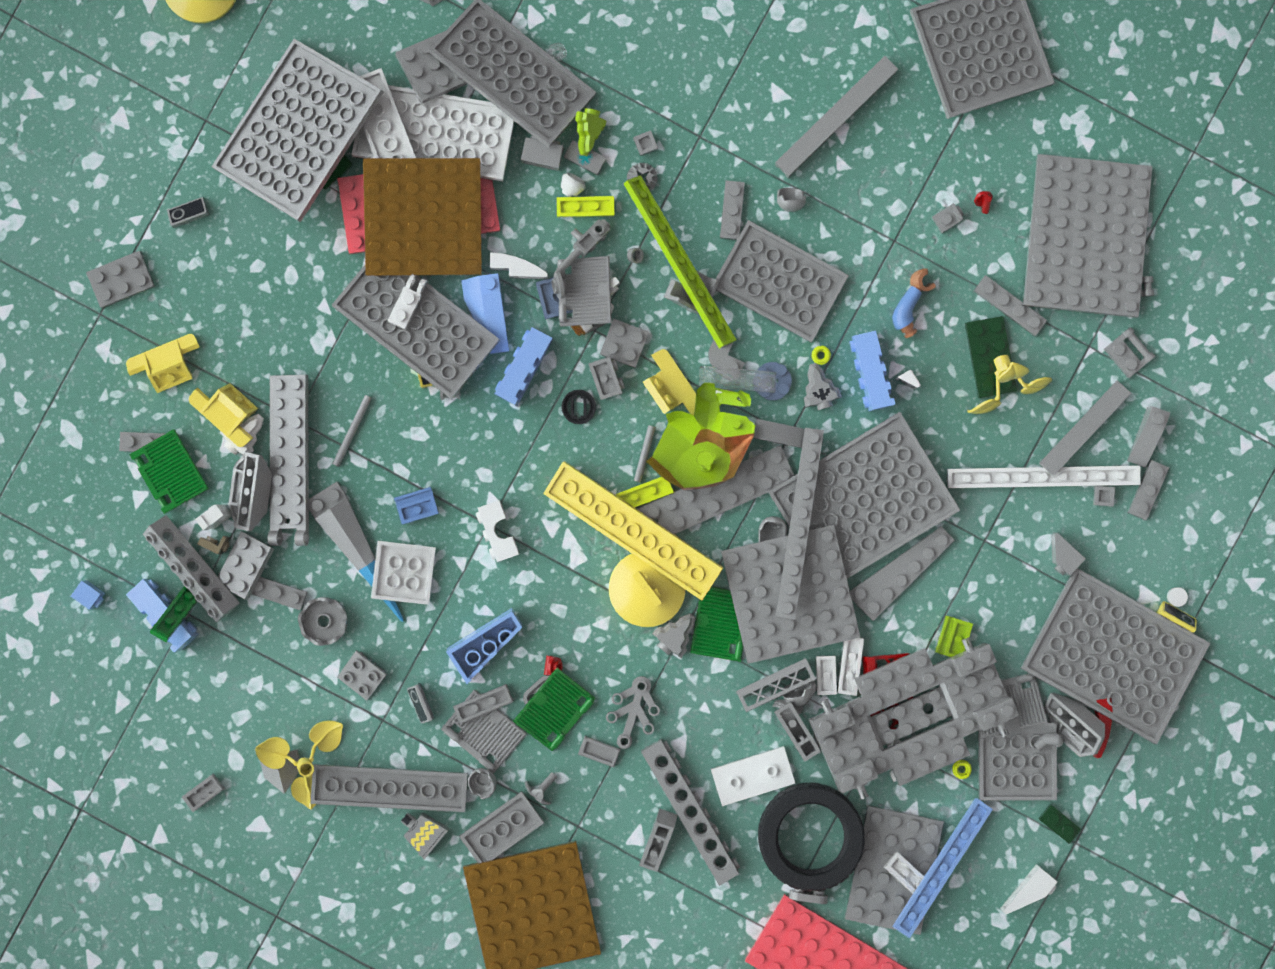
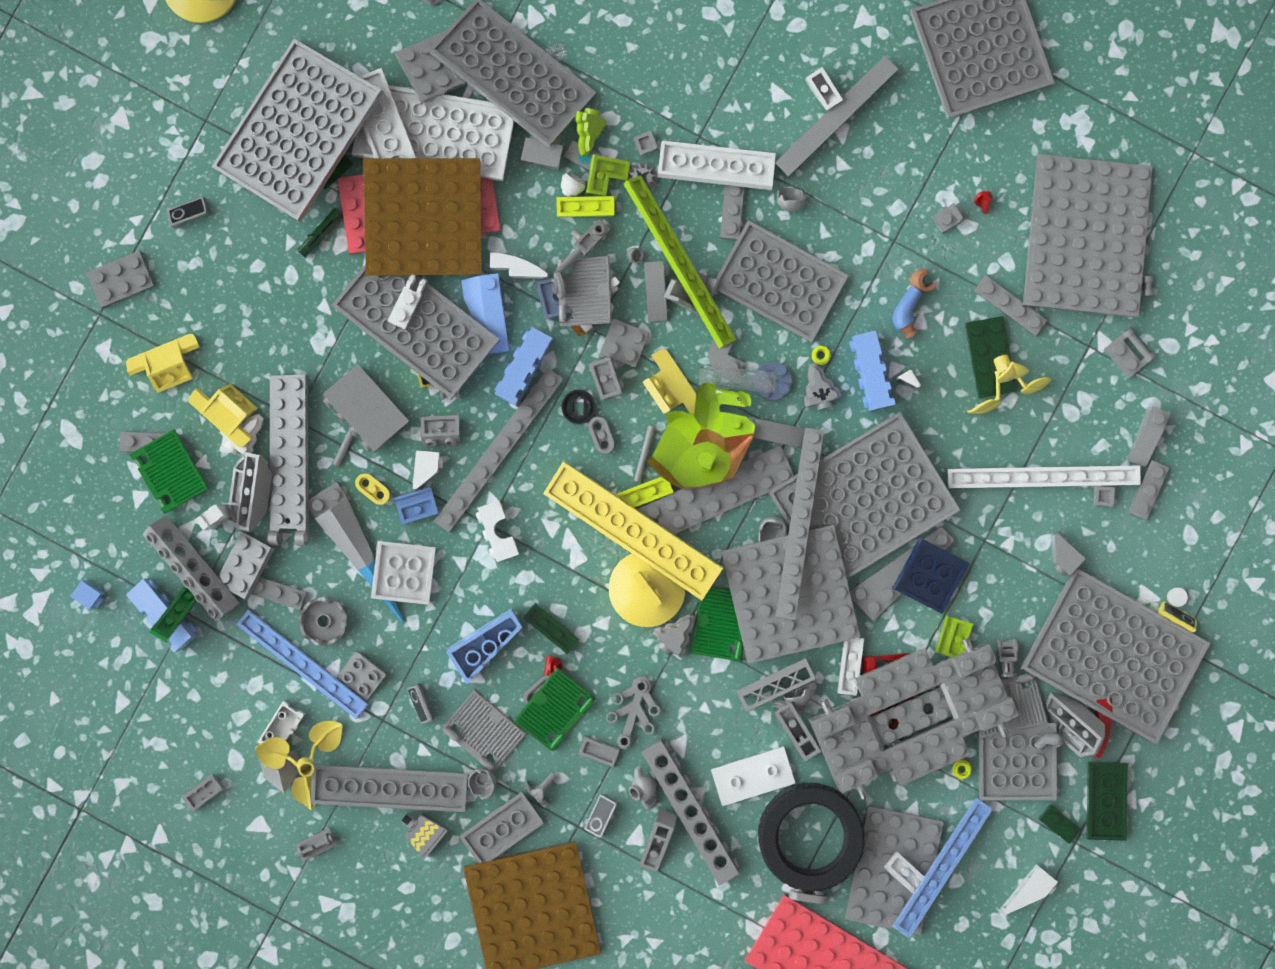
(211, 544): dark tan bracket -> none
(283, 726): none -> white piece
(302, 664): none -> light blue tile
(315, 844): none -> light grey hinge
(317, 235): none -> dark green pin
(364, 409): none -> light grey panel
(372, 489): none -> light yellow plate
(426, 467): none -> white slope
(440, 430): none -> light grey bracket
(483, 703): light grey tile -> none
(498, 450): none -> light grey plate
(551, 628): none -> dark green plate
(600, 815): none -> slope
(601, 170): none -> lime plate
(601, 435): none -> light grey plate
(643, 789): none -> light grey piece
(655, 291): none -> light grey slope
(716, 165): none -> white plate
(823, 88): none -> white slope
(826, 675): white plate -> none
(930, 575): none -> dark blue plate
(1007, 656): none -> light grey connector
(1085, 428): light grey tile -> none
(1107, 801): none -> dark green plate

